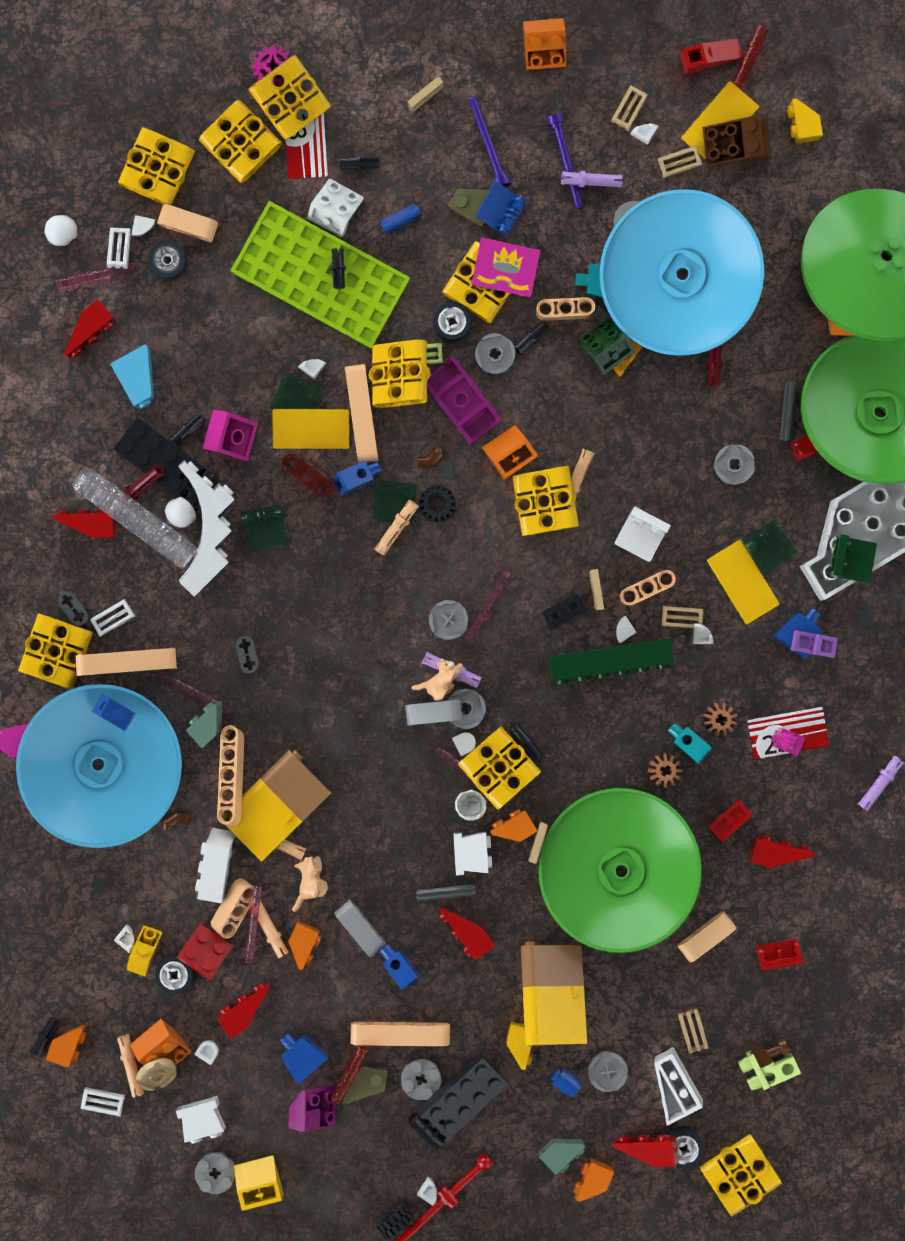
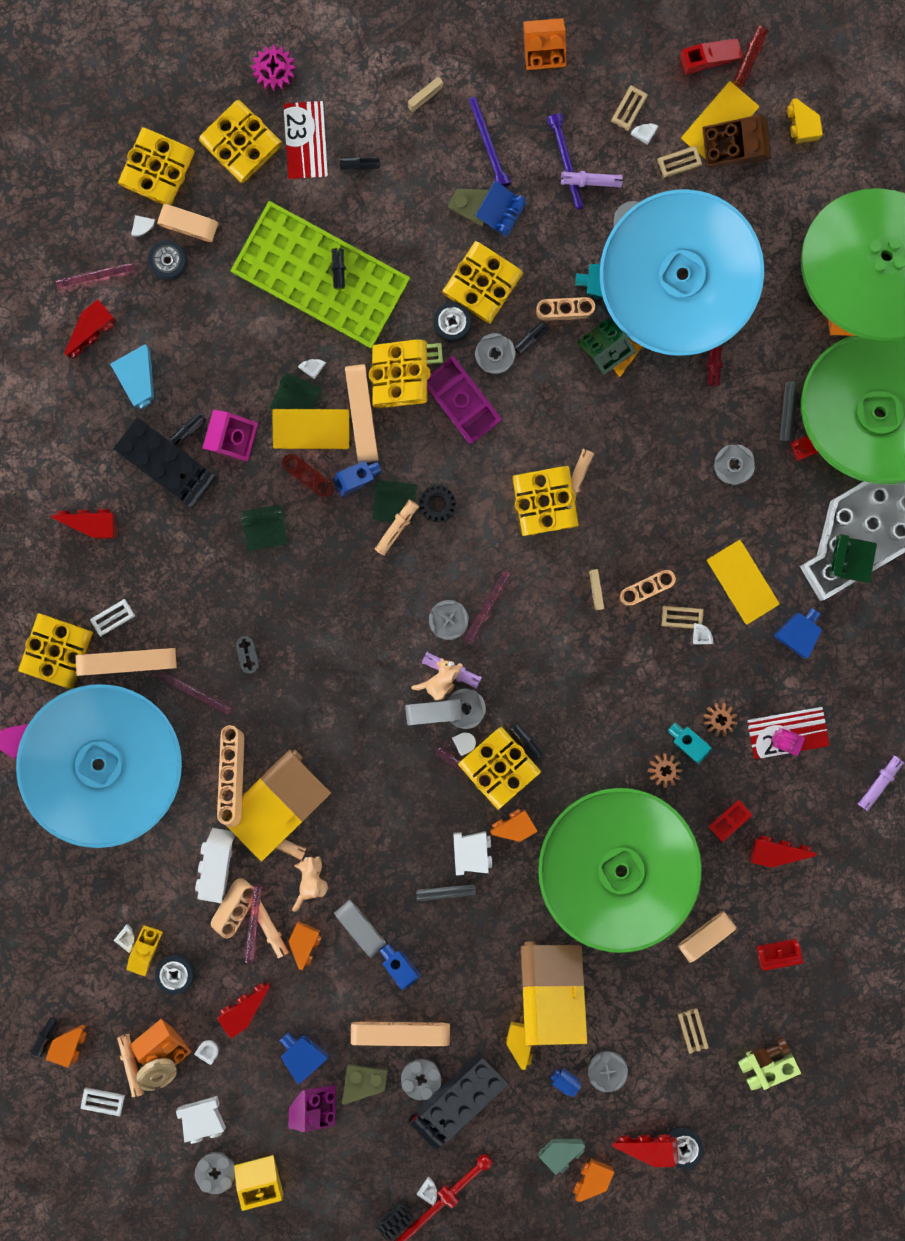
(60, 230): white hair -> none
(77, 606): dark grey beam -> none
(113, 712): blue torso -> none
(118, 263): white tile -> none
(134, 517): clear beam -> none
(144, 482): dark red pin -> none
(174, 818): reddish brown arm -> none
(180, 512): white hair -> none
(204, 951): red plate -> none
(207, 726): sand green slope -> none
(208, 559): white arch -> none
(314, 105): yellow connector -> none
(334, 207): white bracket -> none
(354, 1066): clear red pin -> none
(400, 219): blue slope -> none
(433, 459): reddish brown arm -> none
(470, 805): white hair -> none
(470, 933): red slope -> none
(505, 267): dark pink sticker -> none
(510, 452): orange slope -> none
(538, 842): tan tile -> none
(563, 611): black brick -> none
(612, 659): dark green brick -> none
(624, 629): white tile -> none
(642, 534): white bracket -> none
(676, 1087): white wedge -> none
(730, 1196): yellow connector -> none
(769, 546): clear green hinge -> none
(814, 644): medium lavender slope -> none

